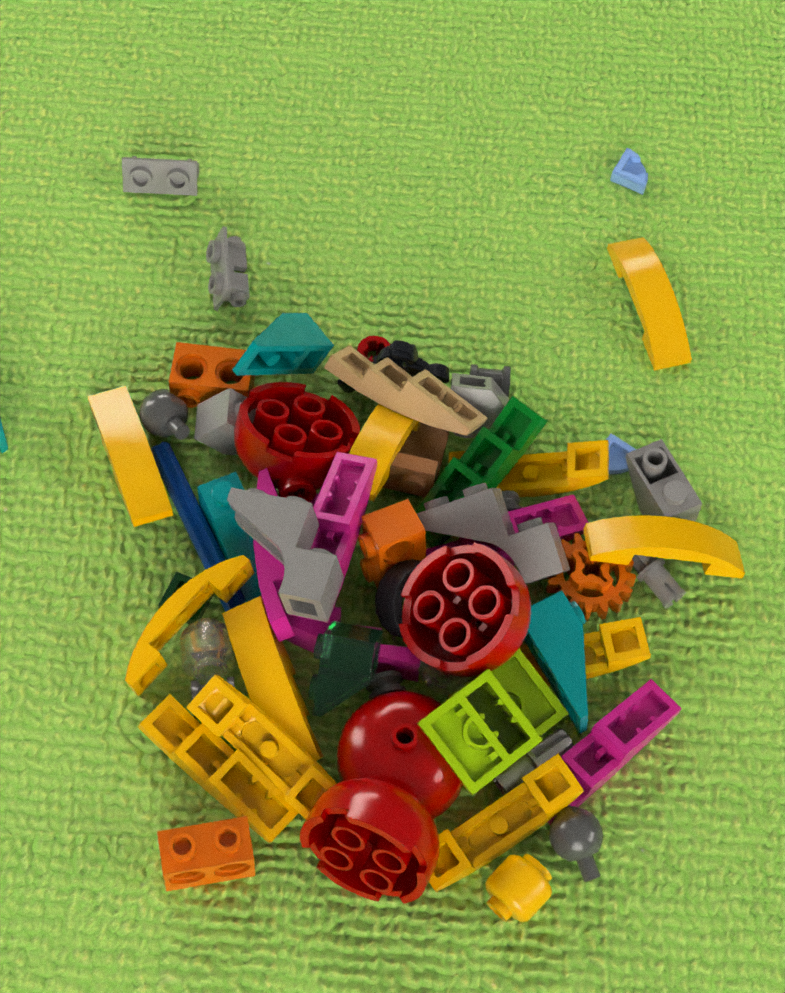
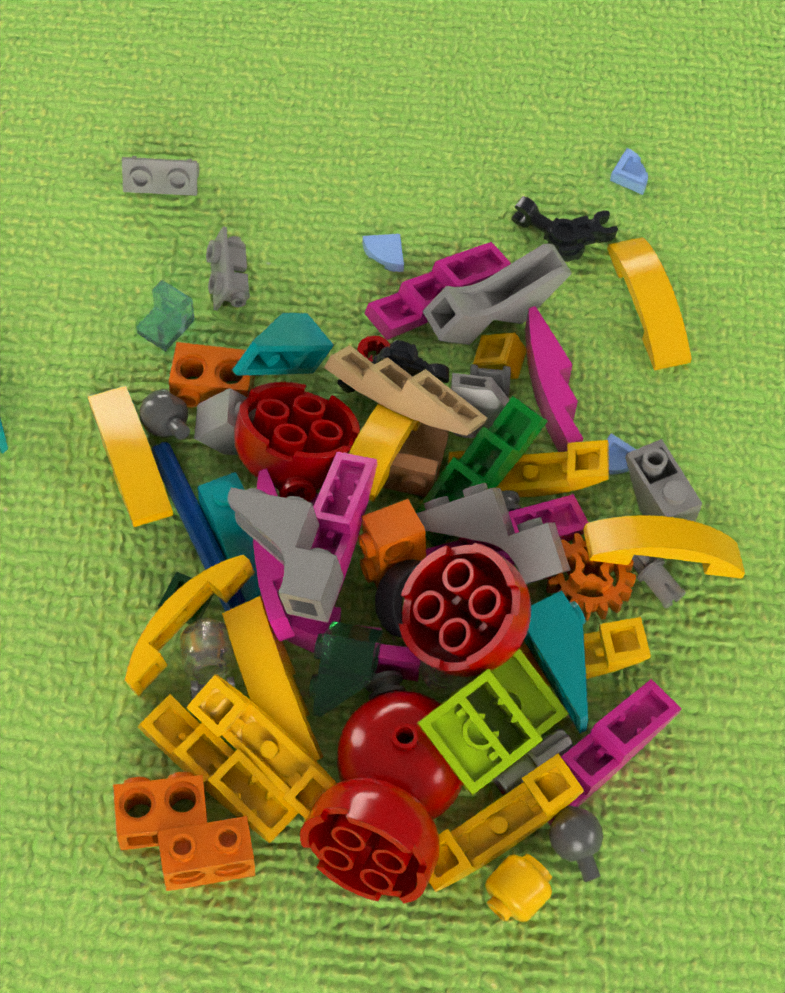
(160, 797): none -> orange brick
(168, 318): none -> clear light blue panel
(385, 250): none -> light blue tile
(404, 309): none -> dark pink slope
(500, 351): none -> yellow slope
(506, 296): none -> light grey arch
(550, 378): none -> dark pink slope
(565, 234): none -> black piece

